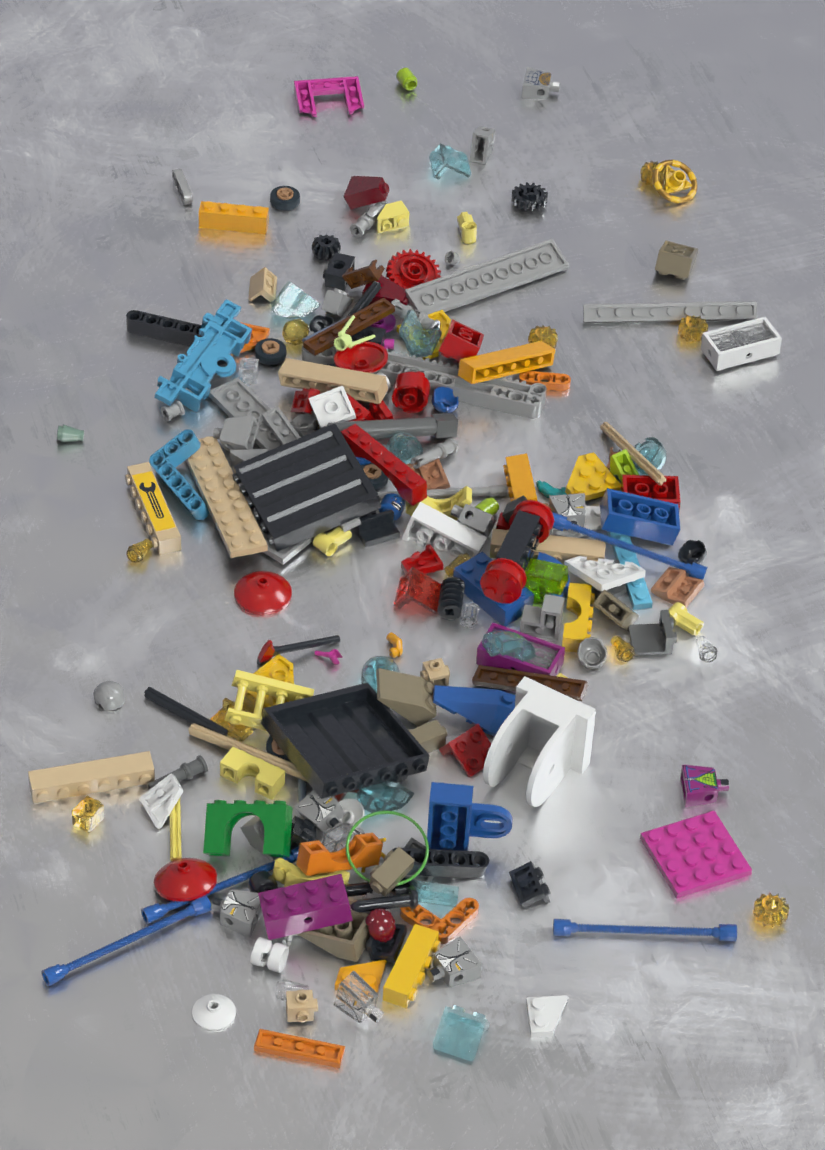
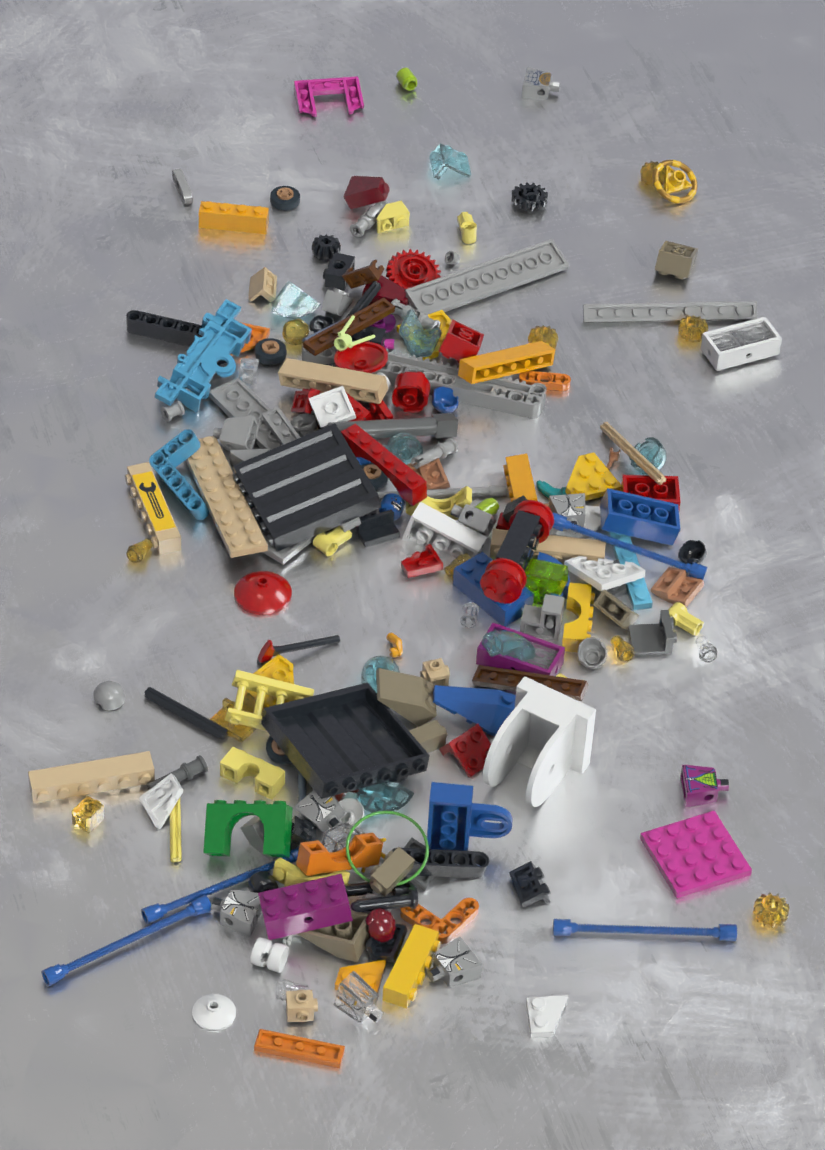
(69, 434): sand green cone -> none
(185, 879): red dish -> none
(227, 743): tan axle -> none
(332, 655): dark pink hand -> none
(418, 588): clear red bracket -> none
(437, 893): clear light blue hinge -> none
(451, 598): black piece -> none
(460, 1032): clear light blue bracket -> none
(482, 140): light grey torso -> none
(622, 464): lime slope -> none

